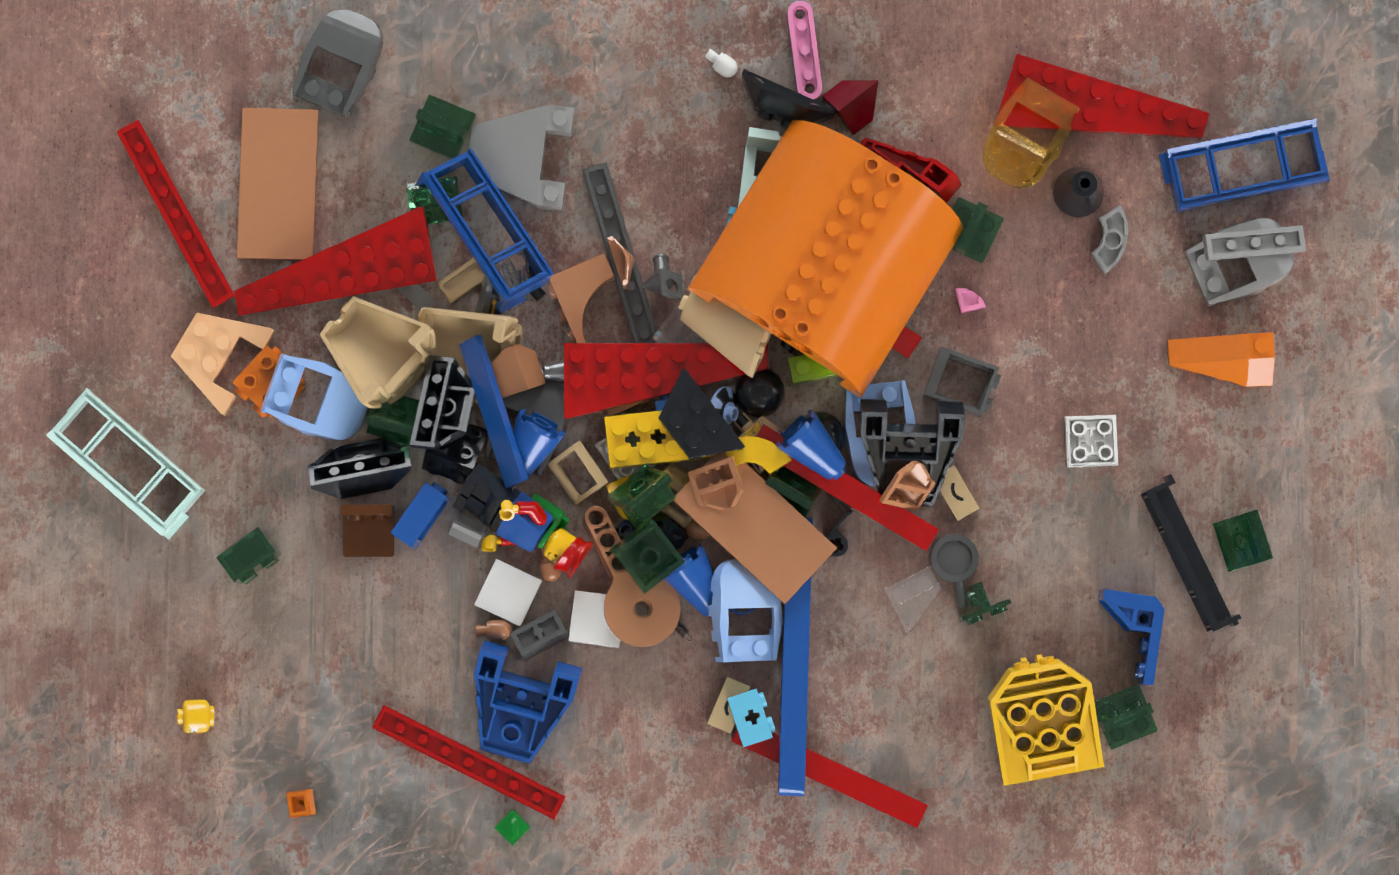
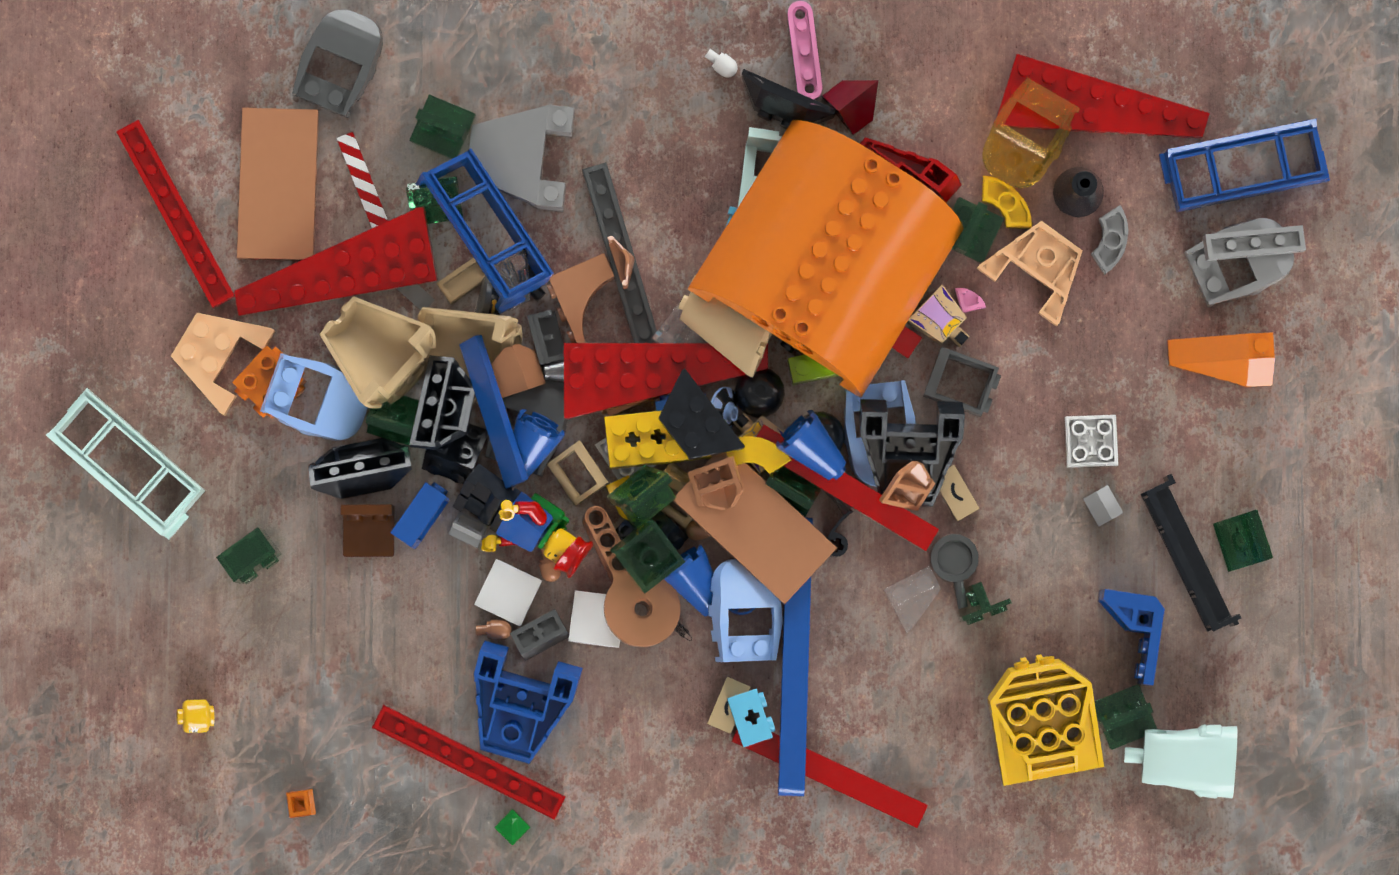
(362, 179): none -> sticker
(546, 337): none -> dark grey hinge
(664, 279): dark grey bracket -> none
(940, 319): none -> torso
(1007, 201): none -> yellow tile
(1046, 258): none -> light nougat wing
(1103, 505): none -> light grey piece
(1189, 759): none -> light aqua torso

